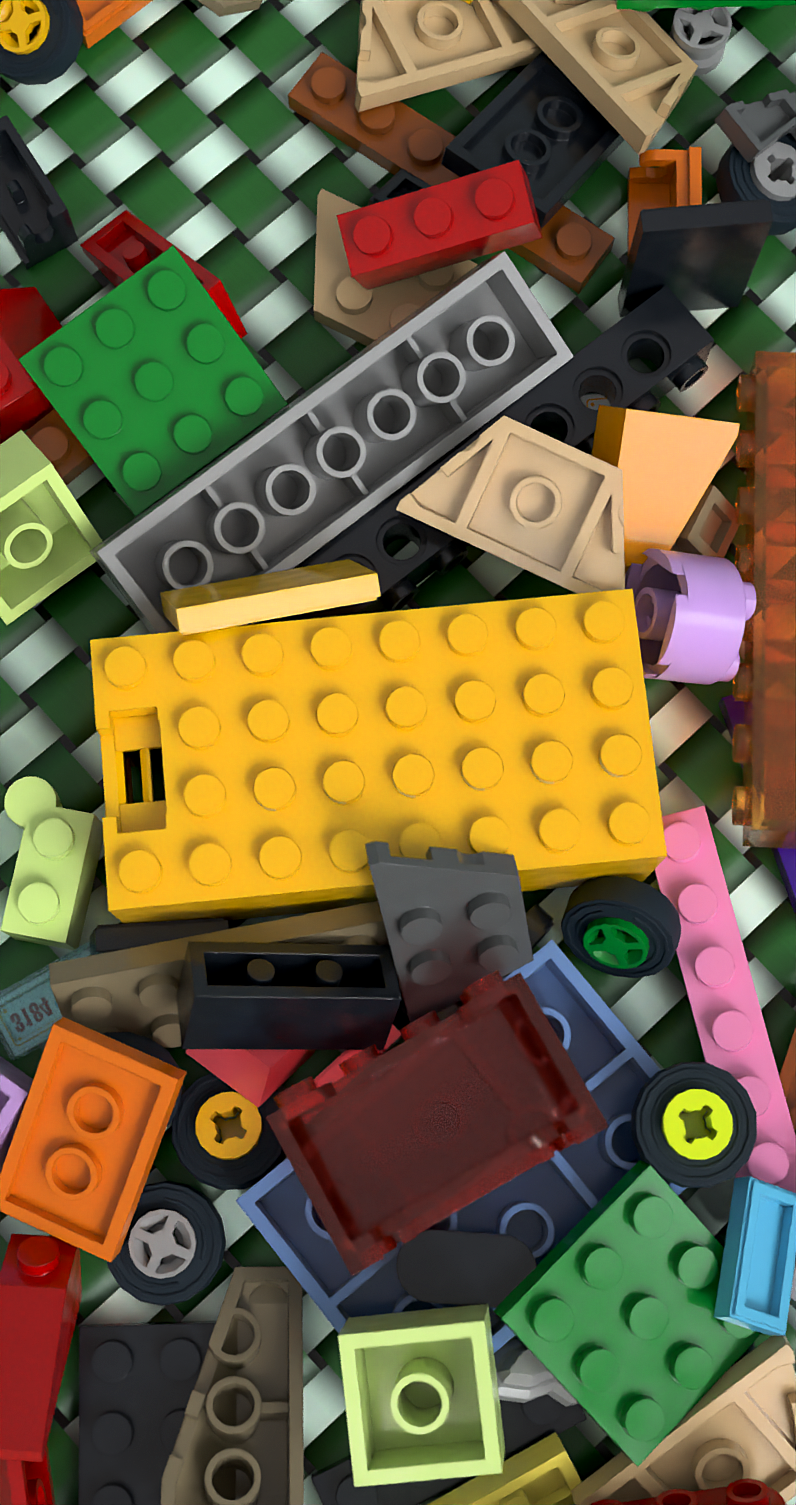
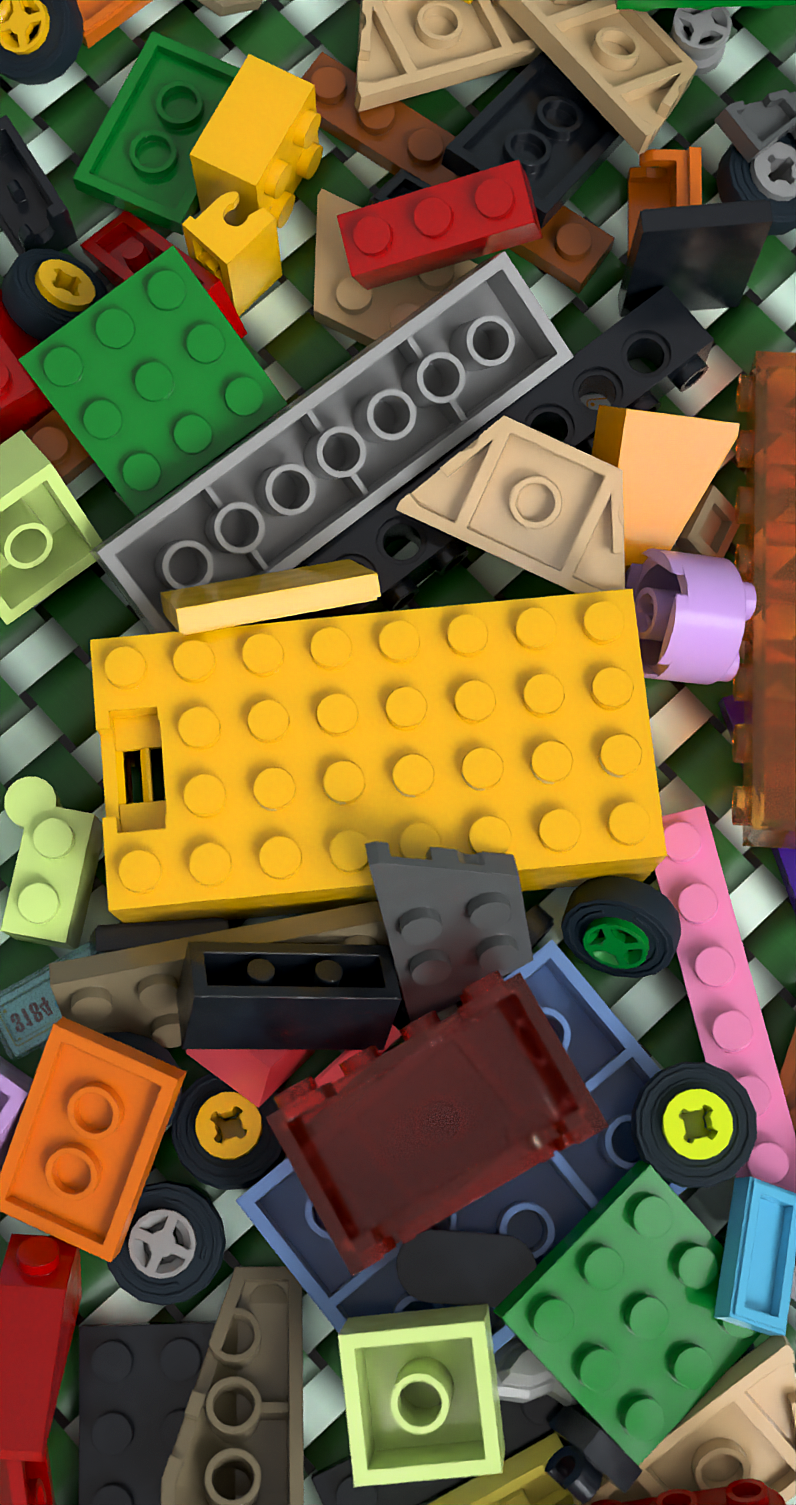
(48, 291): none -> black wheel
(147, 136): none -> green plate
(241, 255): none -> yellow hinge
(259, 143): none -> yellow brick
(587, 1457): none -> black tile

